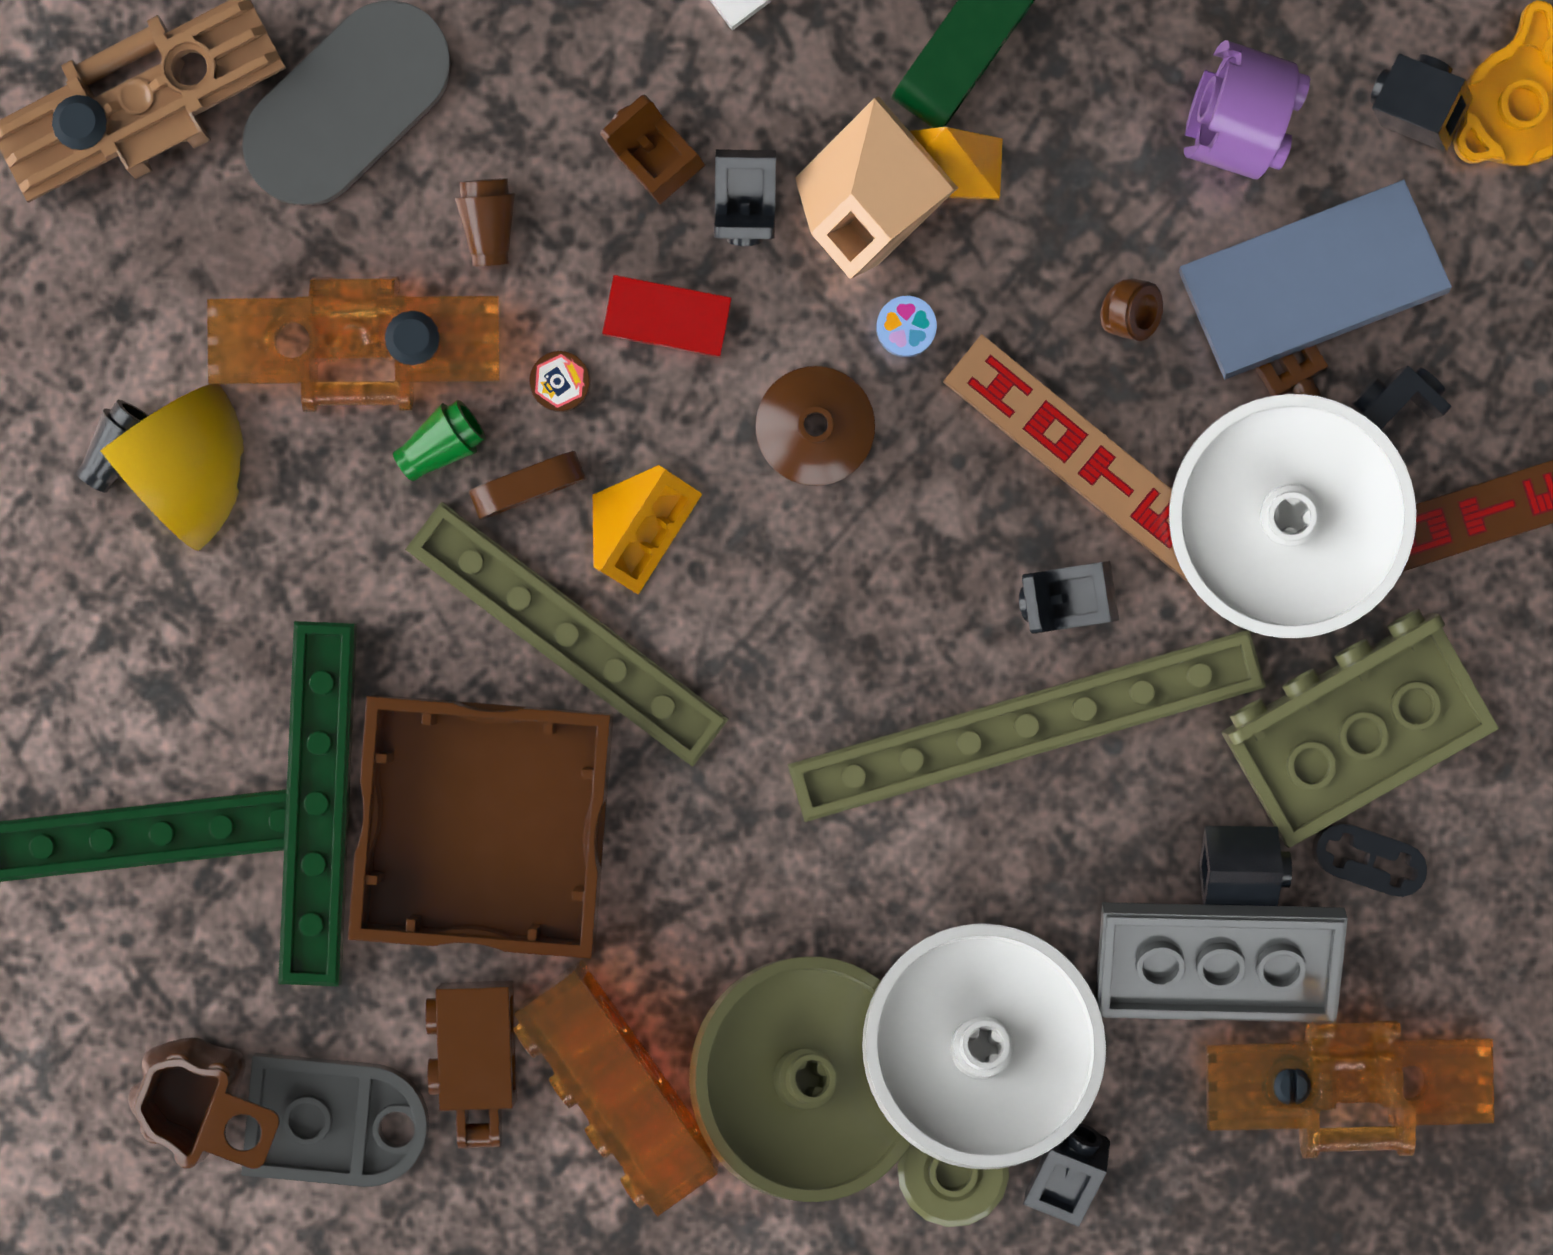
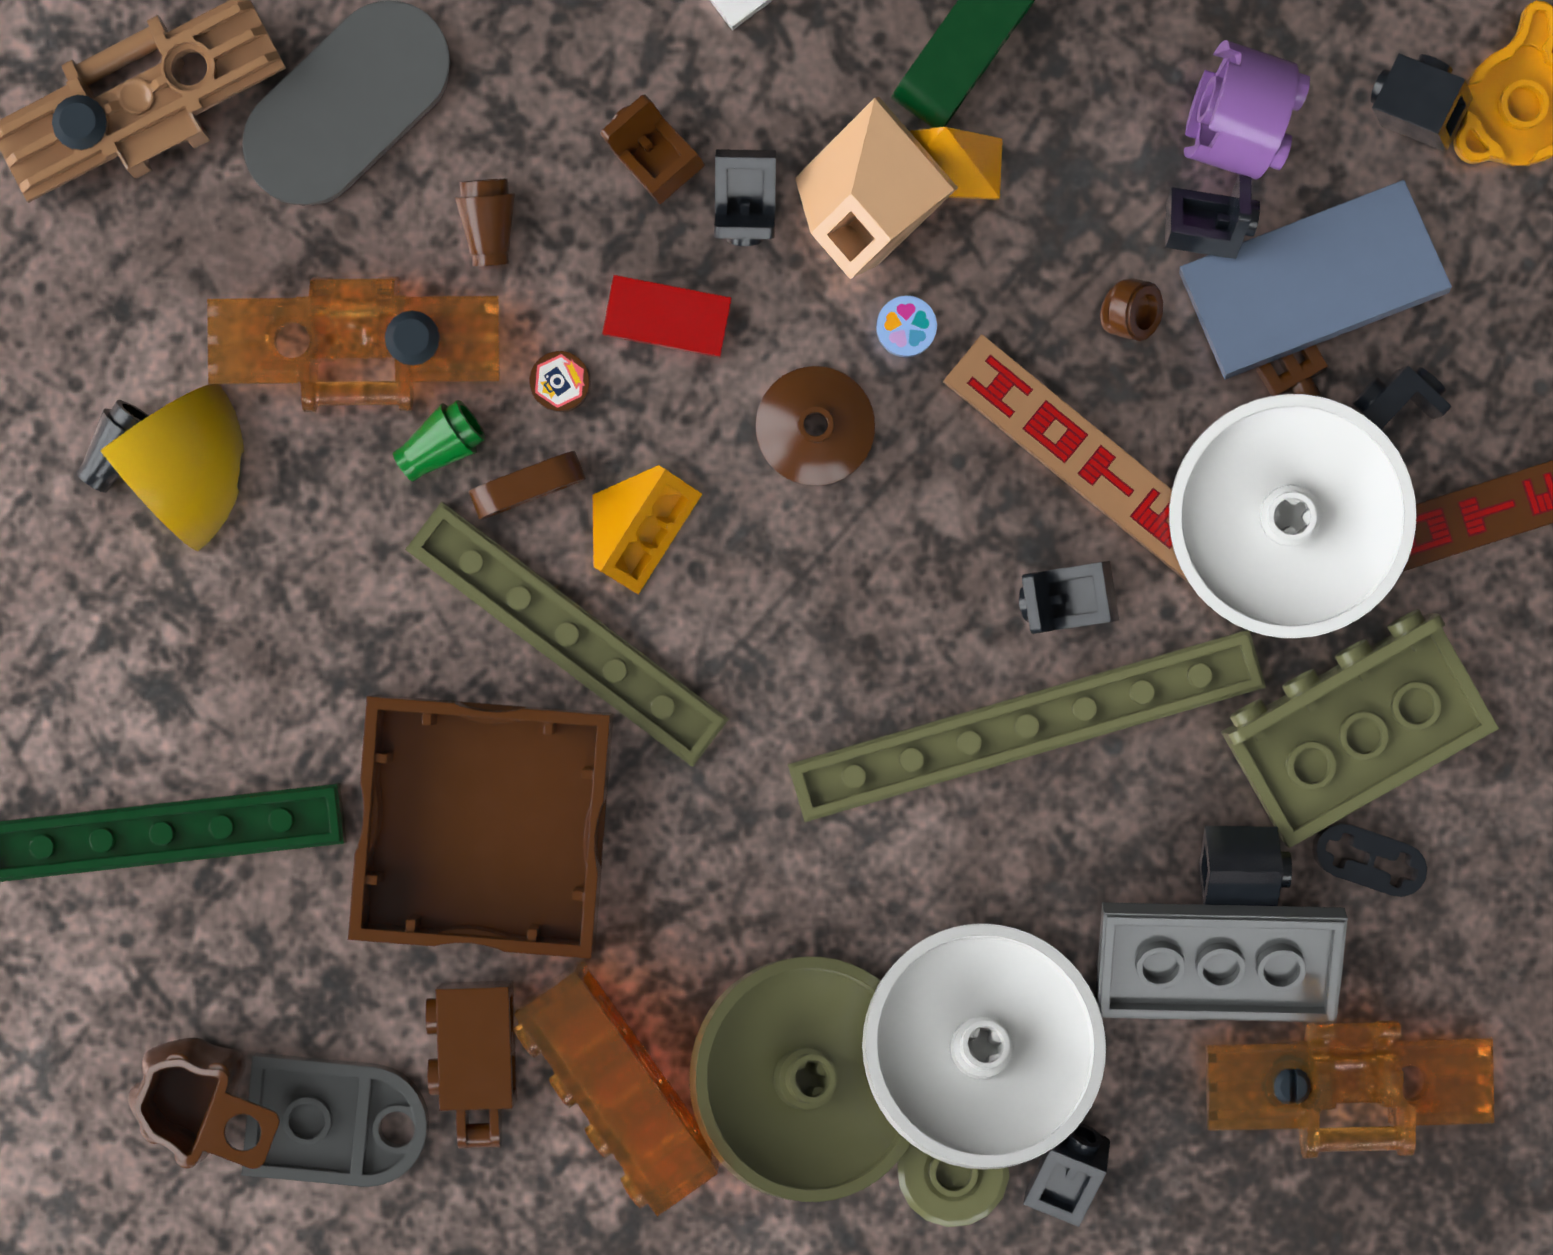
(317, 803): dark green tile -> none
(1211, 221): none -> black bracket

